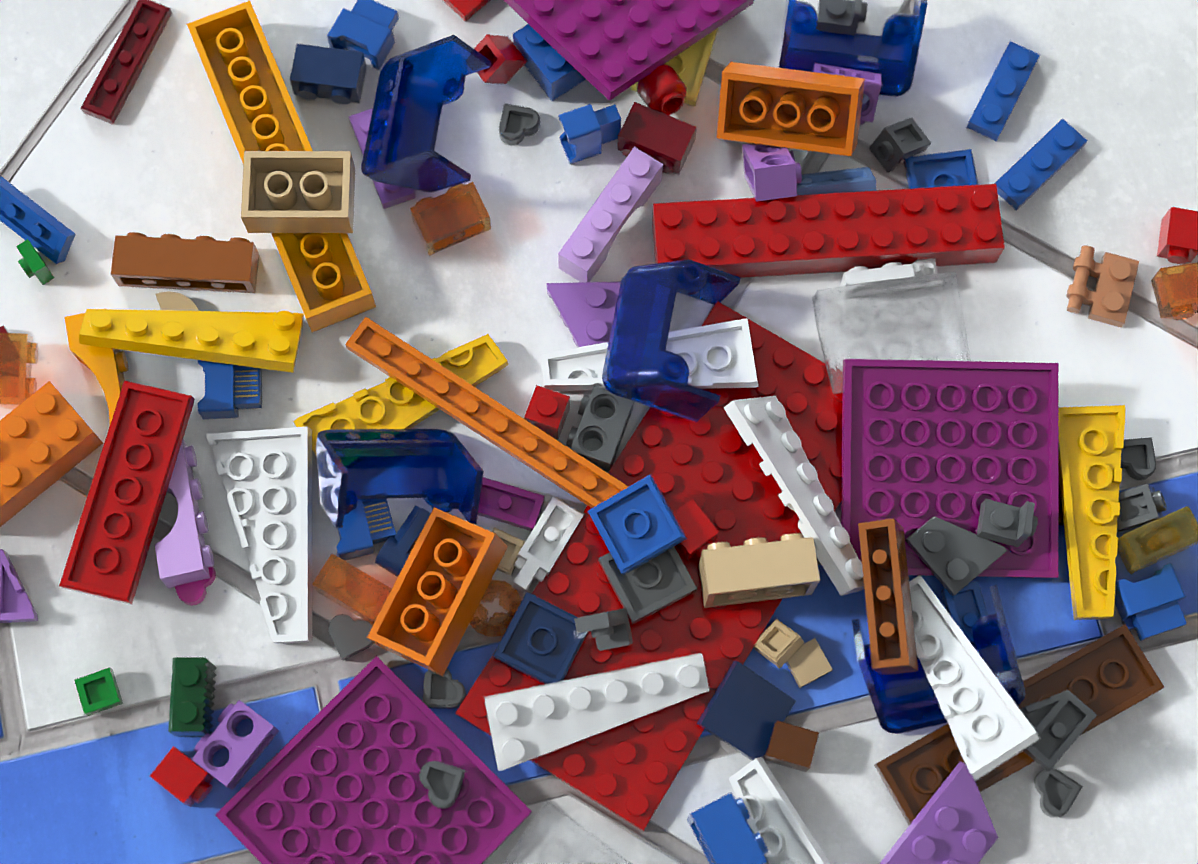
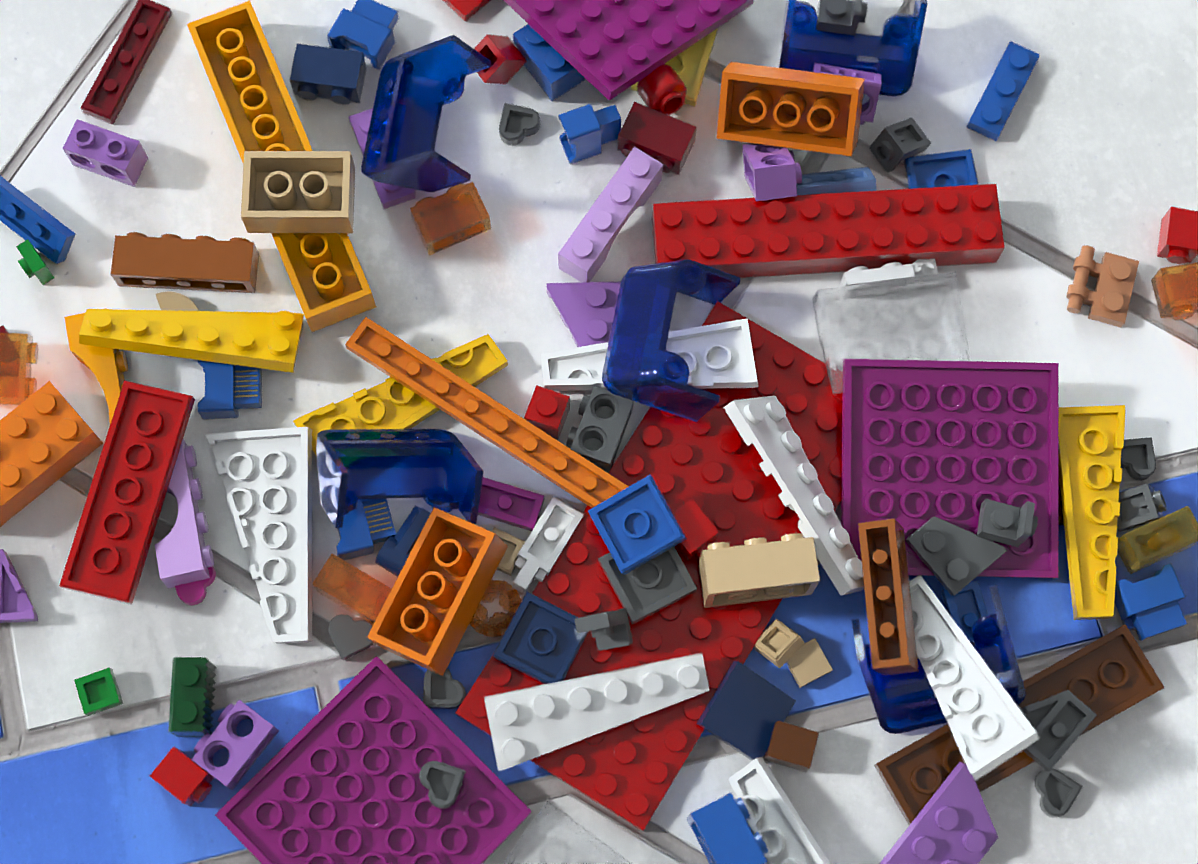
(105, 152): none -> medium lavender brick
(1039, 164): blue plate -> none

